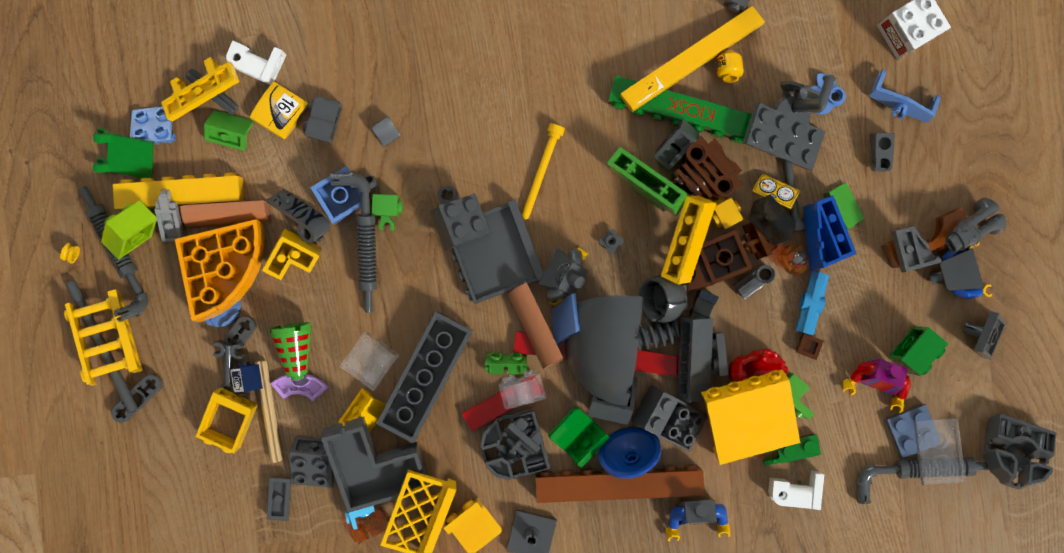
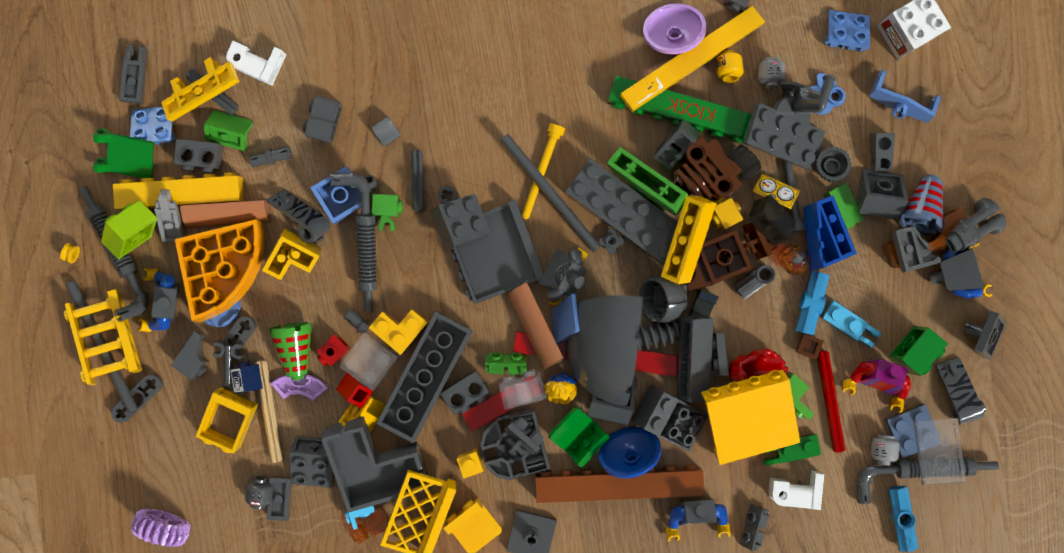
(133, 75): none -> dark grey hinge
(160, 527): none -> lavender gear
(164, 301): none -> torso
(191, 358): none -> dark grey arch
(199, 153): none -> dark grey brick
(258, 492): none -> dark grey head
(270, 156): none -> dark grey pin
(279, 110): yellow slope -> none
(338, 345): none -> red brick
(353, 390): none -> red brick
(357, 321): none -> dark grey pin
(401, 334): none -> yellow brick
(417, 180): none -> dark grey axle
(462, 388): none -> dark grey brick
(470, 463): none -> yellow brick
(549, 191): none -> dark grey piece
(561, 389): none -> yellow piece
(623, 210): none -> dark grey brick
(674, 28): none -> lavender dish
(746, 161): none -> clear smoke gear
(751, 536): none -> dark grey hinge
(771, 72): none -> light grey head
(831, 401): none -> red axle
(833, 164): none -> dark grey hat
(848, 30): none -> medium blue hinge
(849, 323): none -> medium azure hinge
(882, 194): none -> dark grey slope
(885, 449): none -> light grey head
(904, 531): none -> dark azure piece
(925, 207): none -> sand blue cone
(961, 392): none -> dark grey door
(1005, 463): dark grey connector -> none

